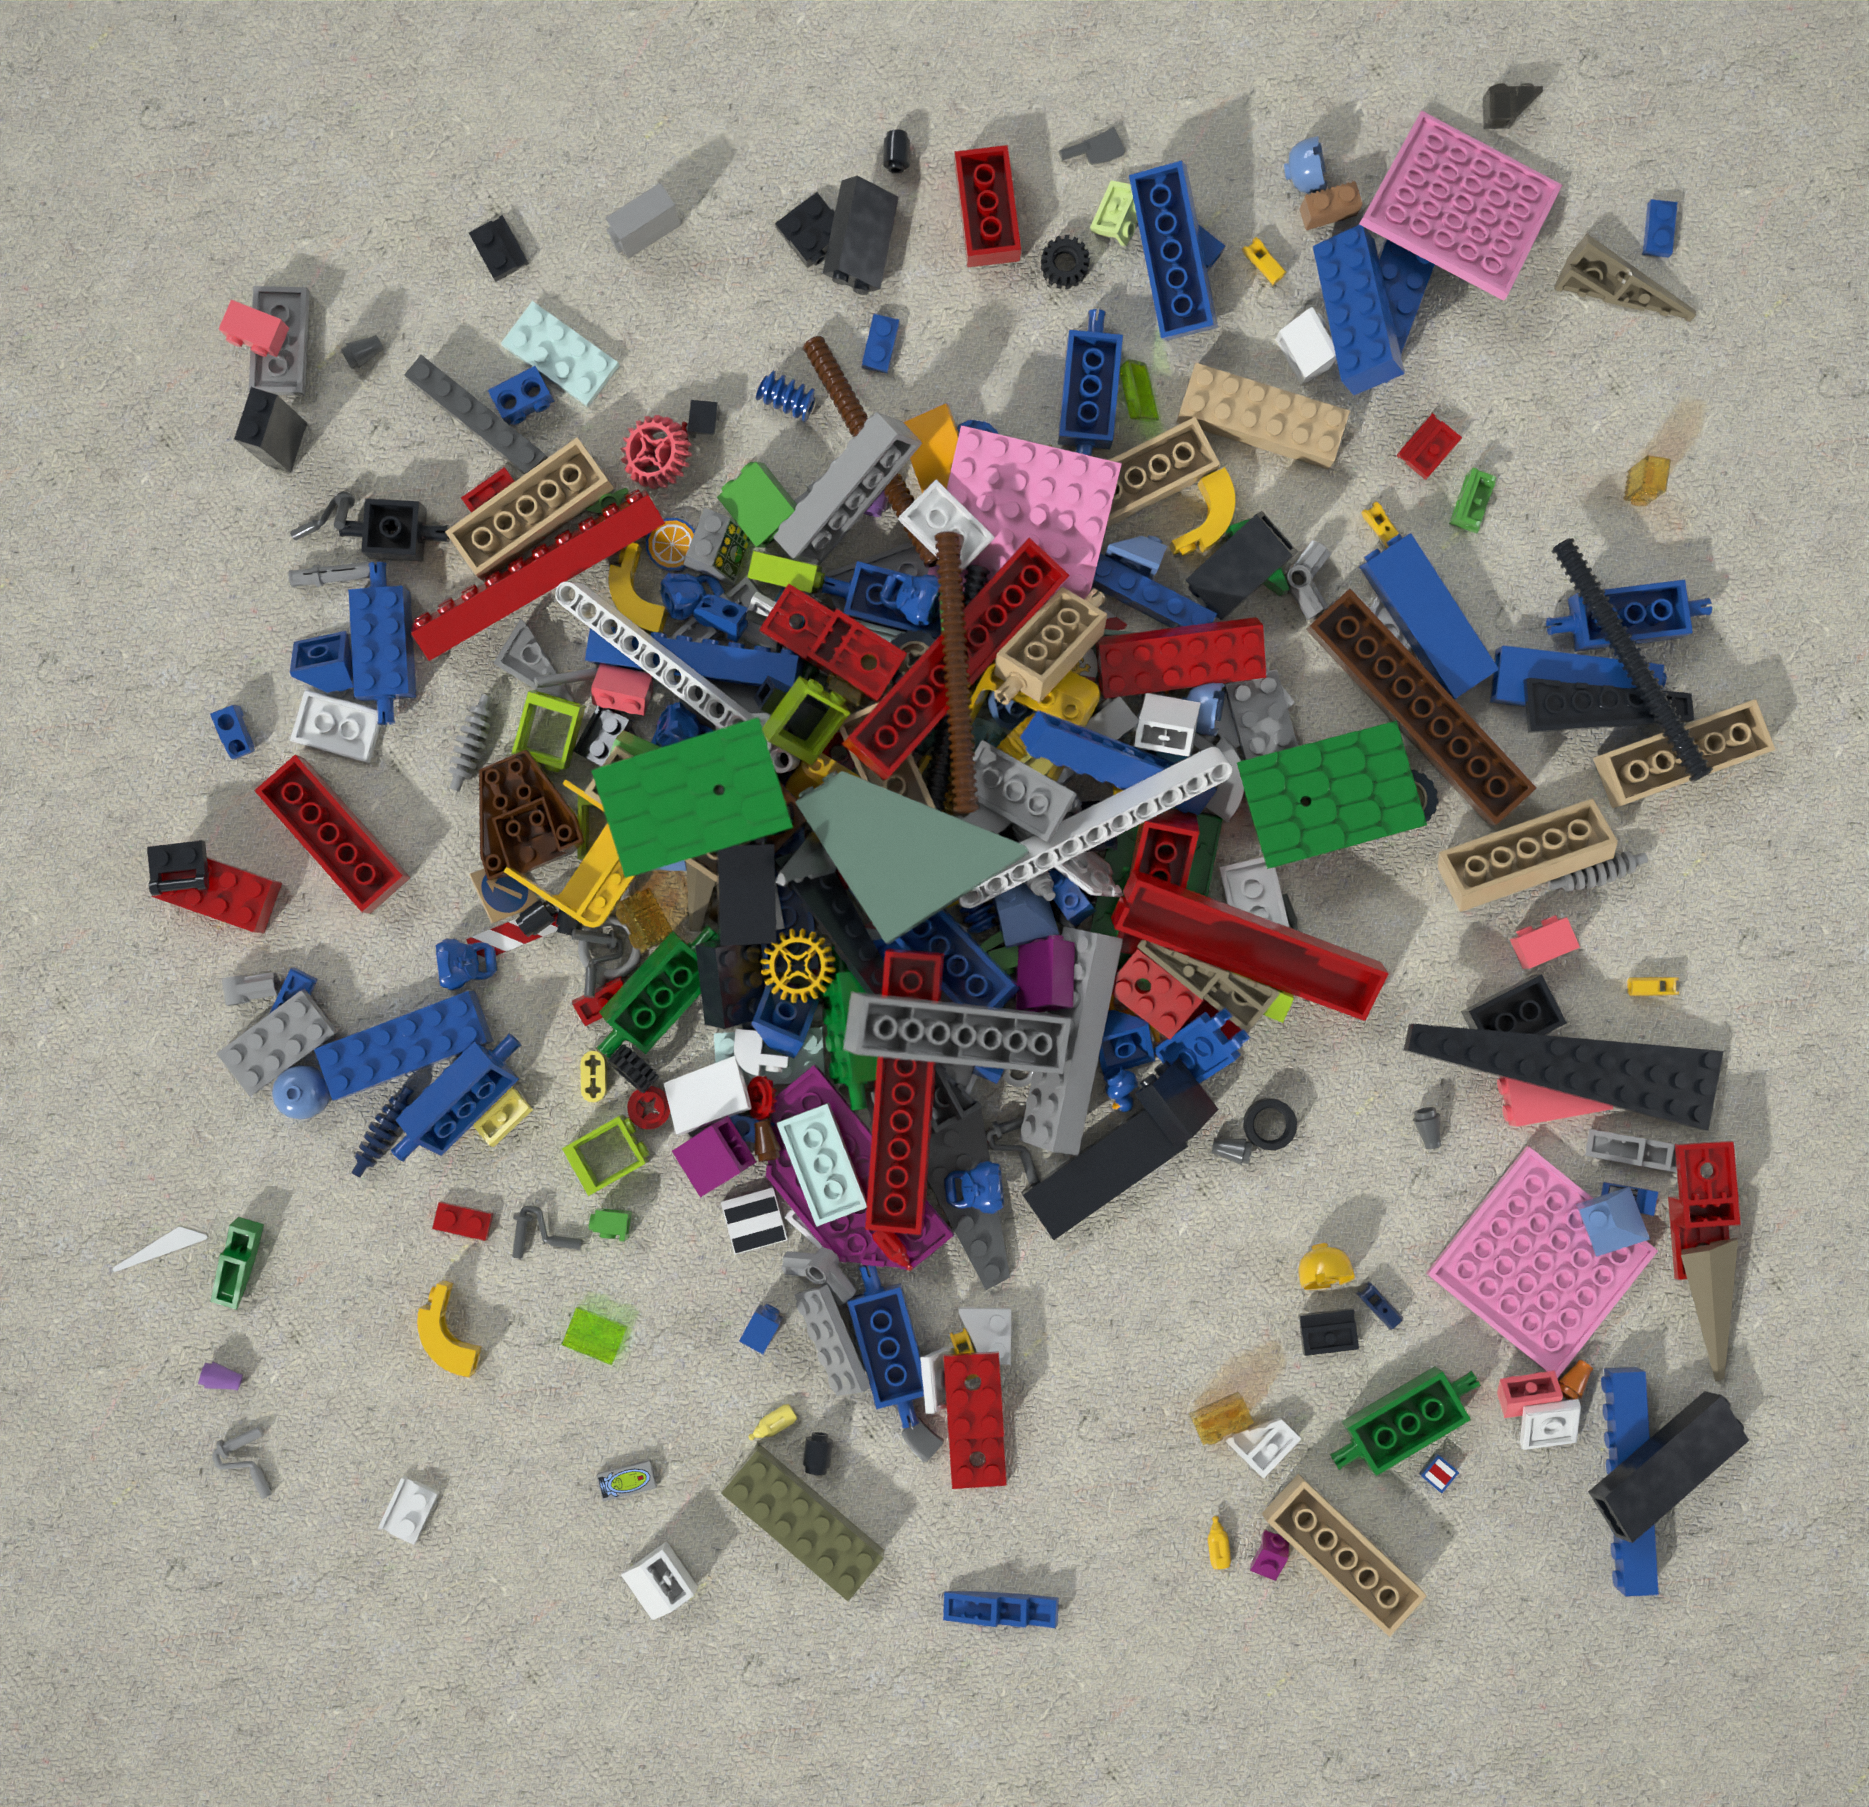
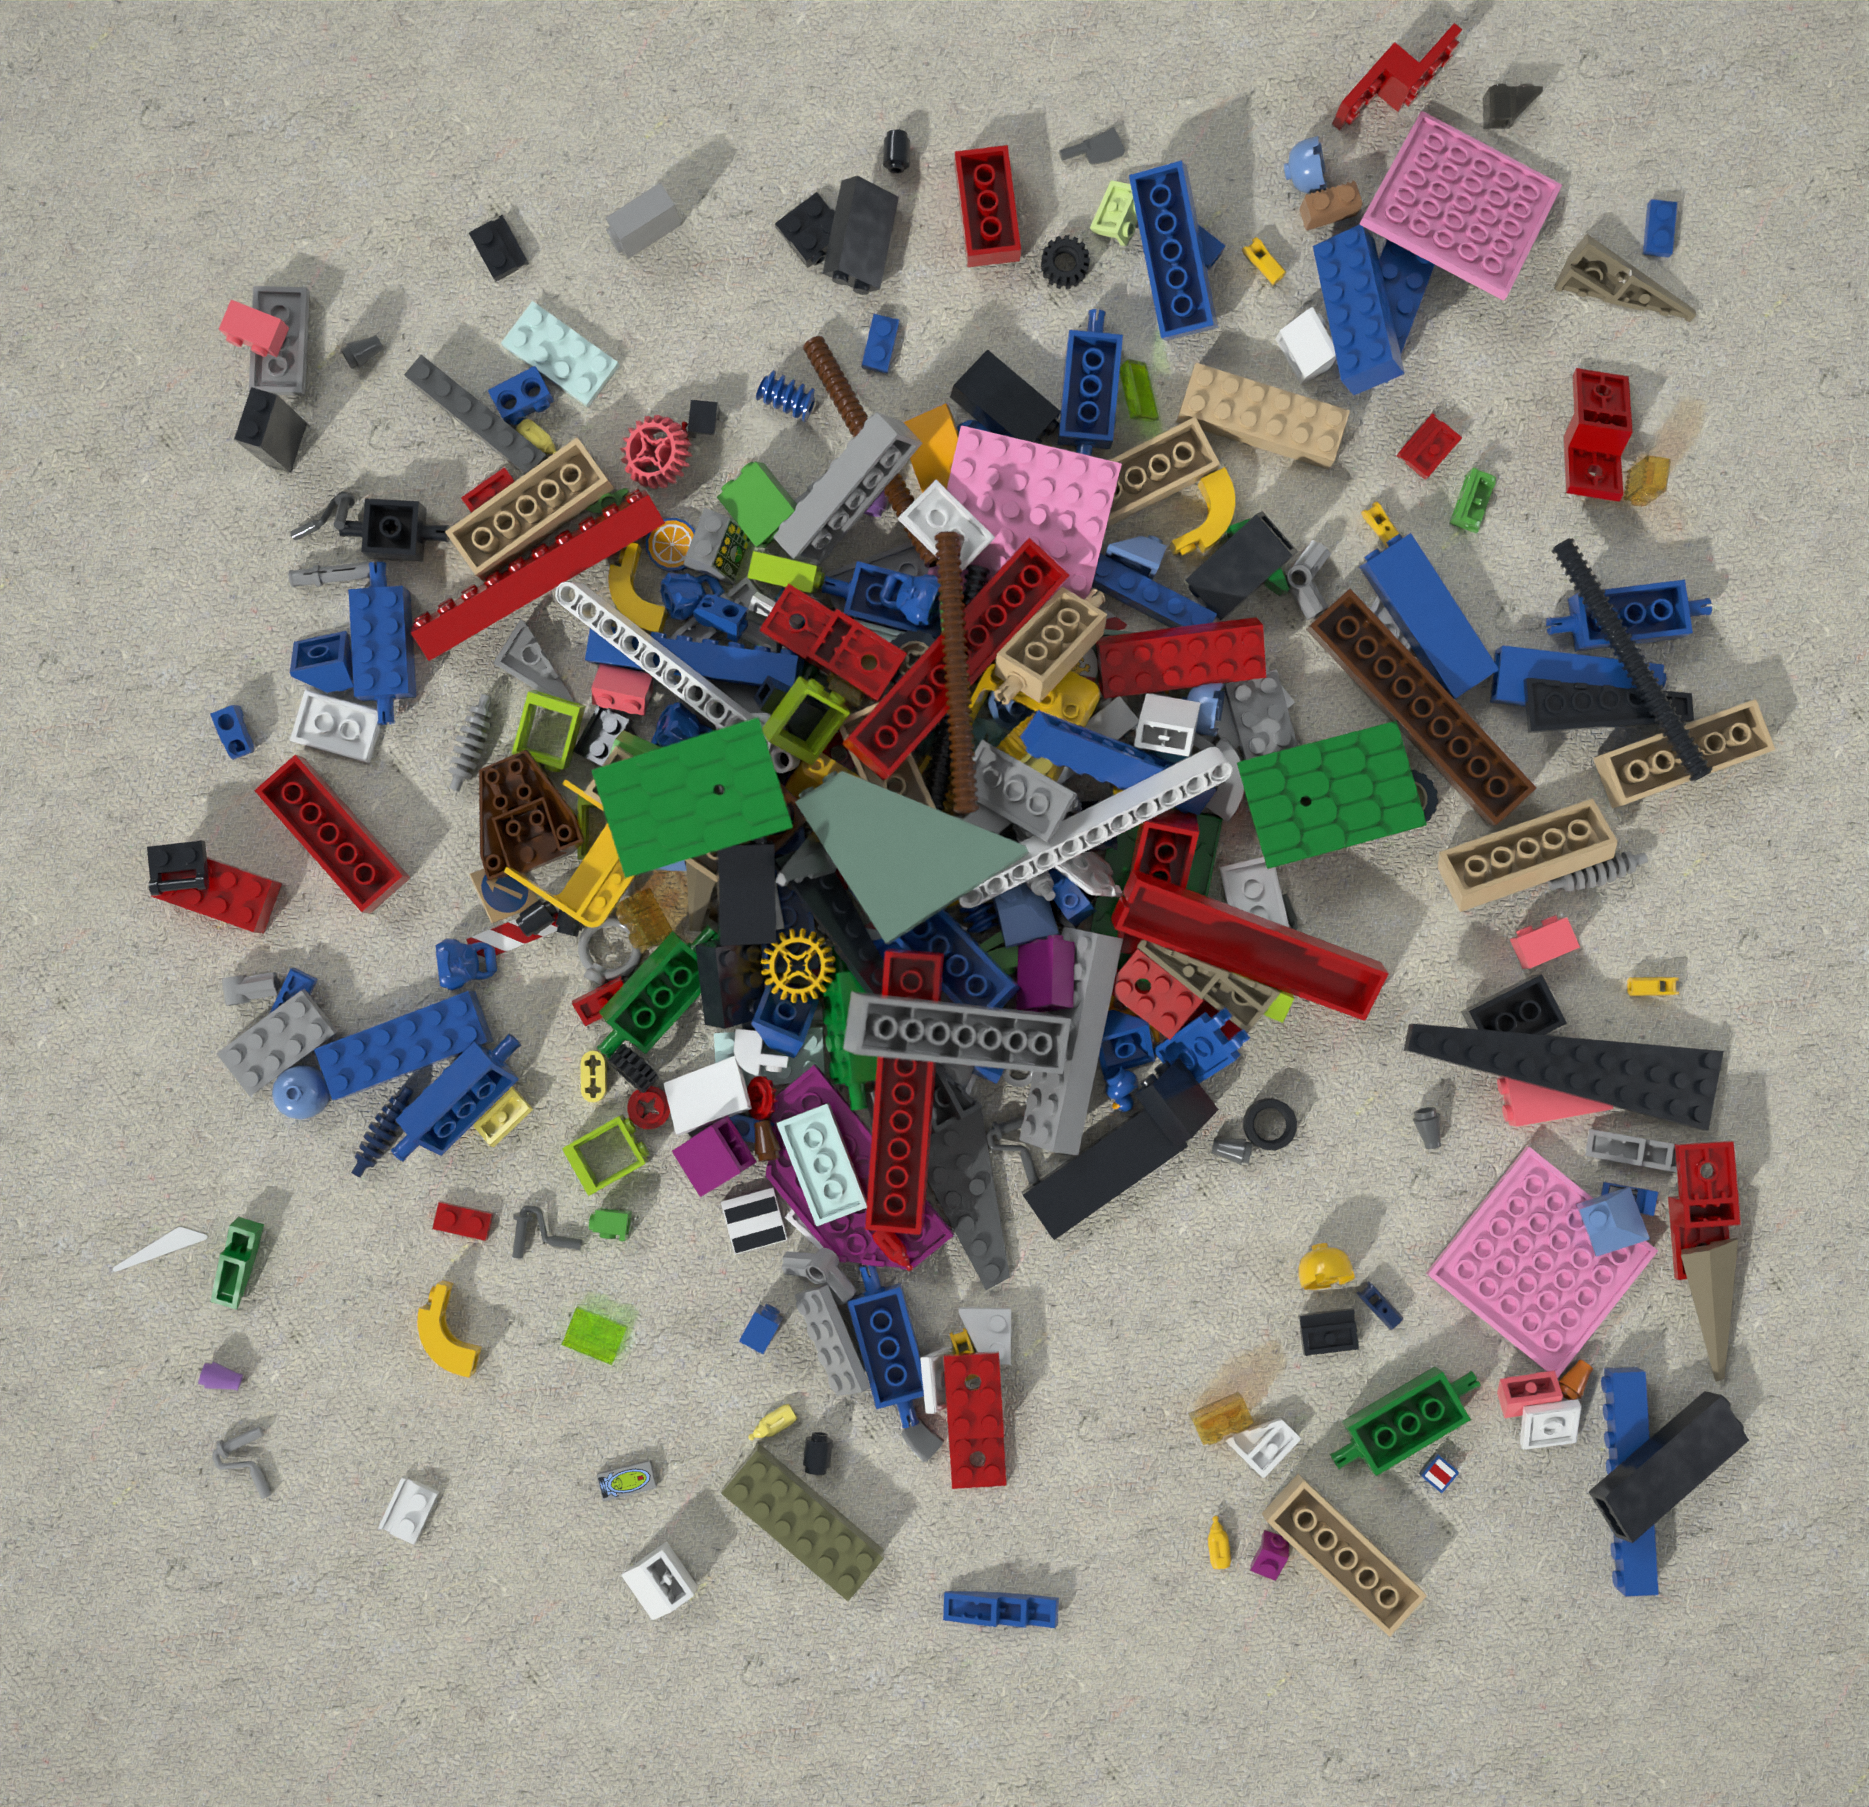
(536, 436): none -> light yellow piece
(565, 678): light grey piece -> none
(611, 940): dark grey piece -> none
(980, 1188): blue piece -> none
(1004, 401): none -> black brick
(1397, 77): none -> red bracket
(1597, 434): none -> red bracket

